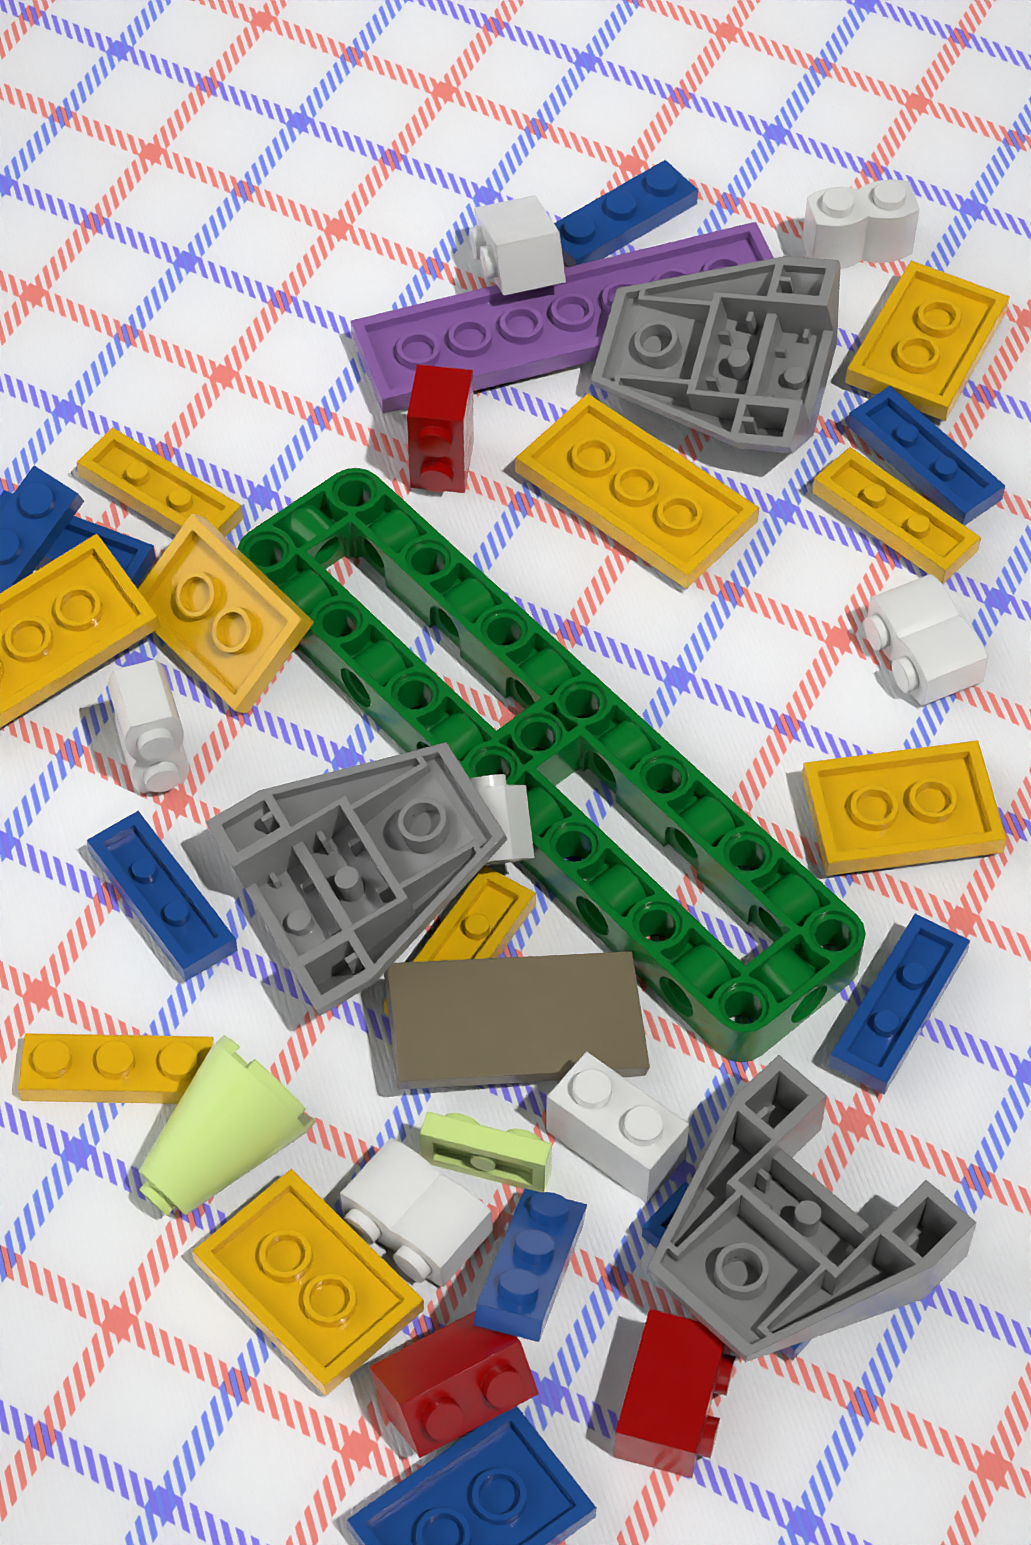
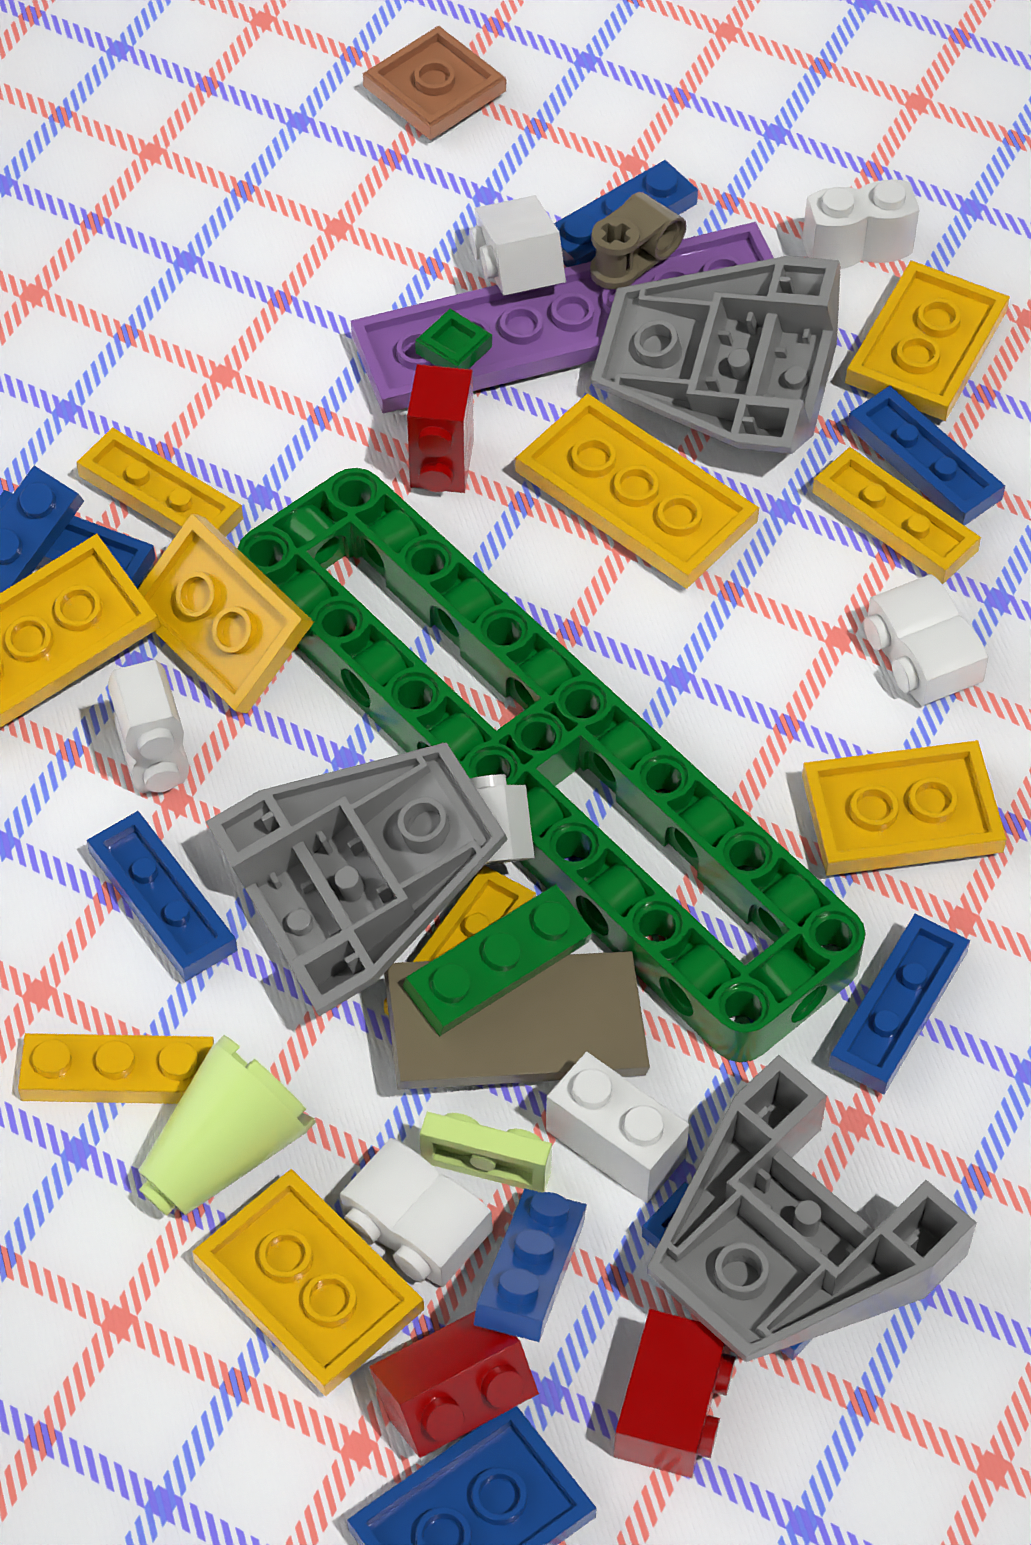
(434, 82): none -> nougat plate
(453, 342): none -> green tile
(497, 960): none -> green plate
(634, 240): none -> dark tan piece

